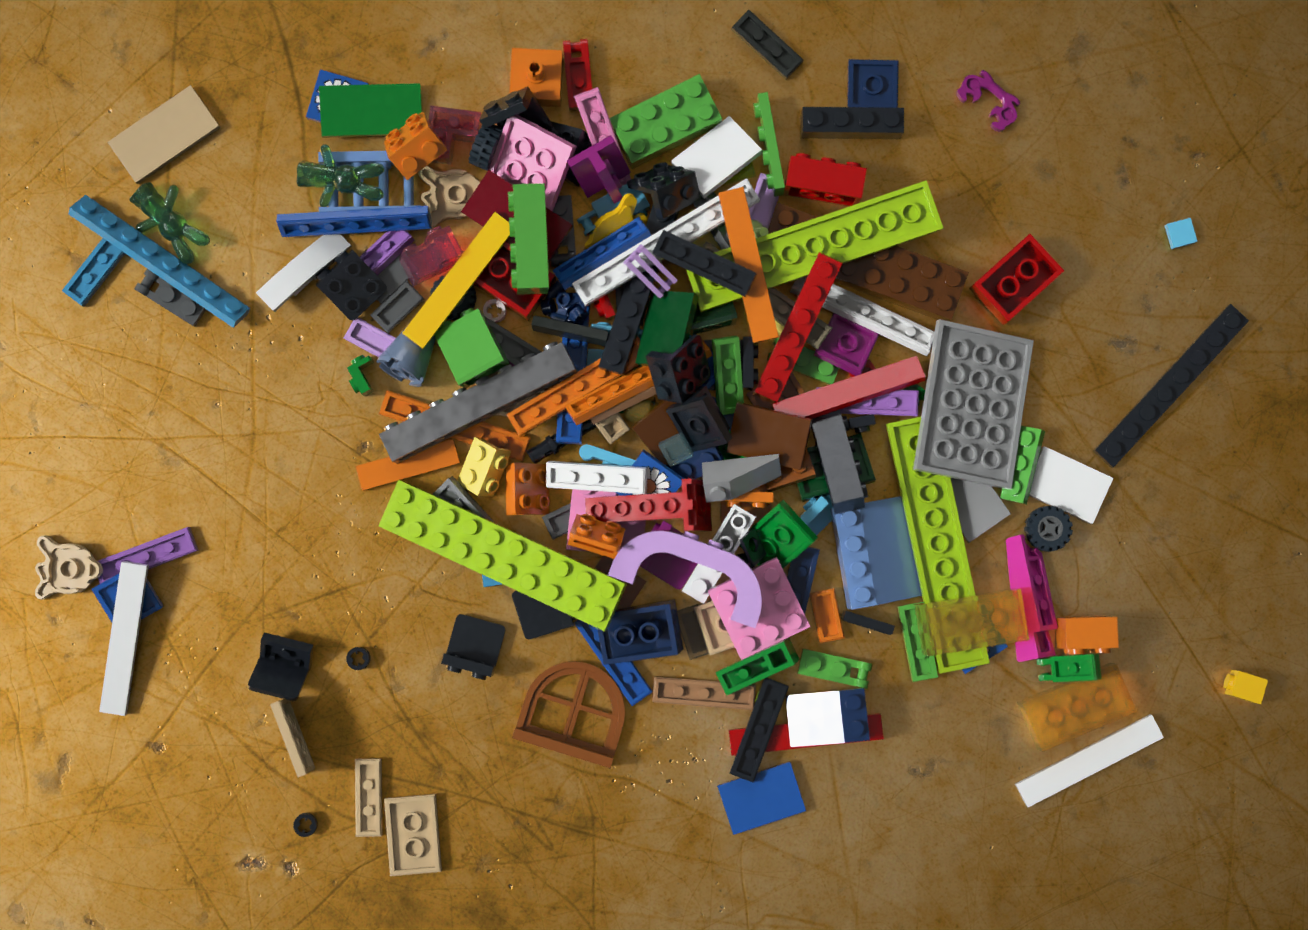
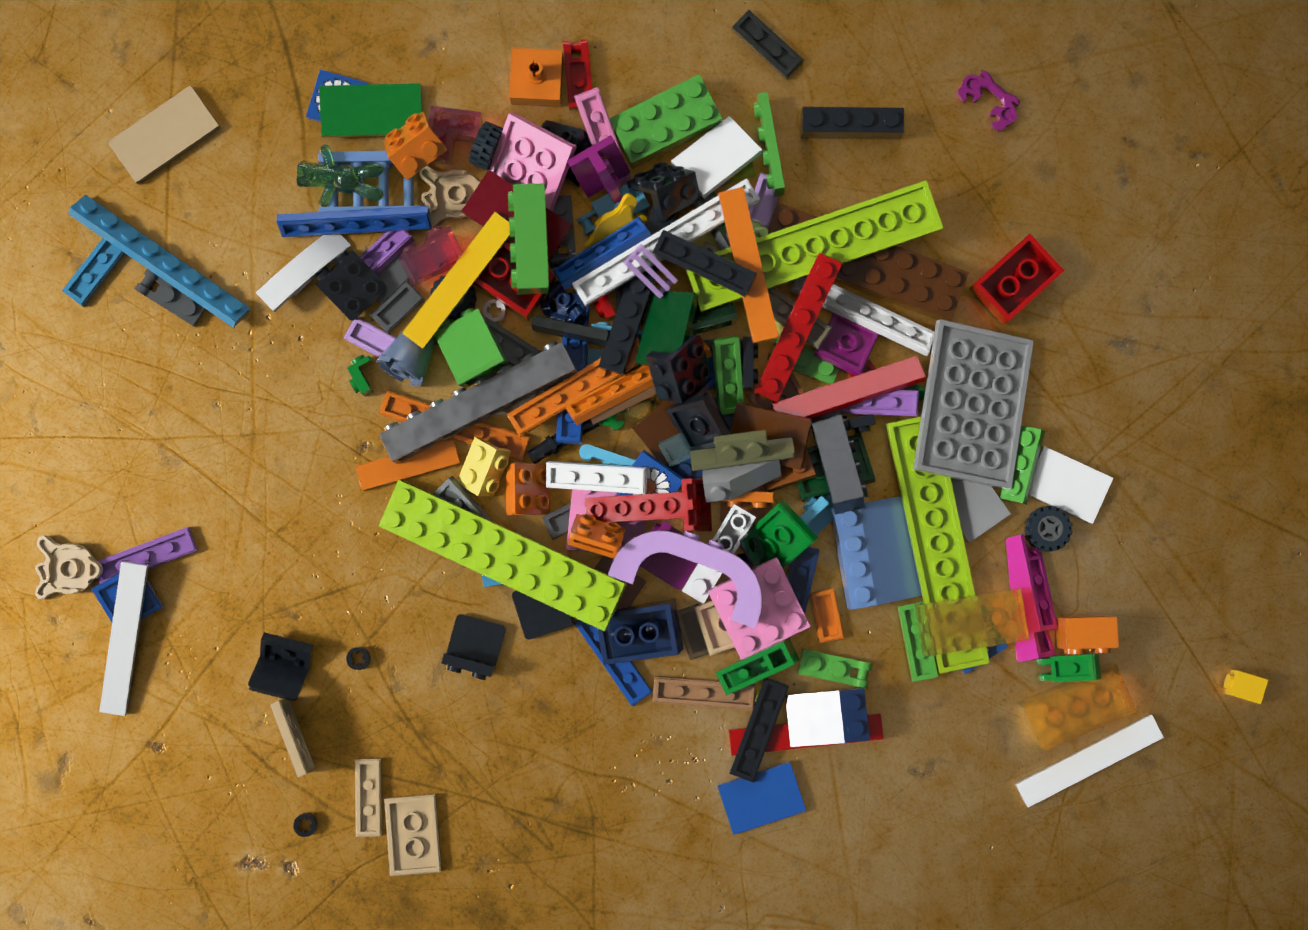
(169, 222): clear green animal -> none
(516, 103): black bracket -> none
(564, 742): dark orange window -> none
(612, 427): tan tile -> none
(742, 449): none -> olive bracket
(824, 180): red brick -> none
(867, 622): black tile -> none
(872, 83): dark blue tile -> none
(1170, 385): black plate -> none
(1180, 233): medium azure tile -> none

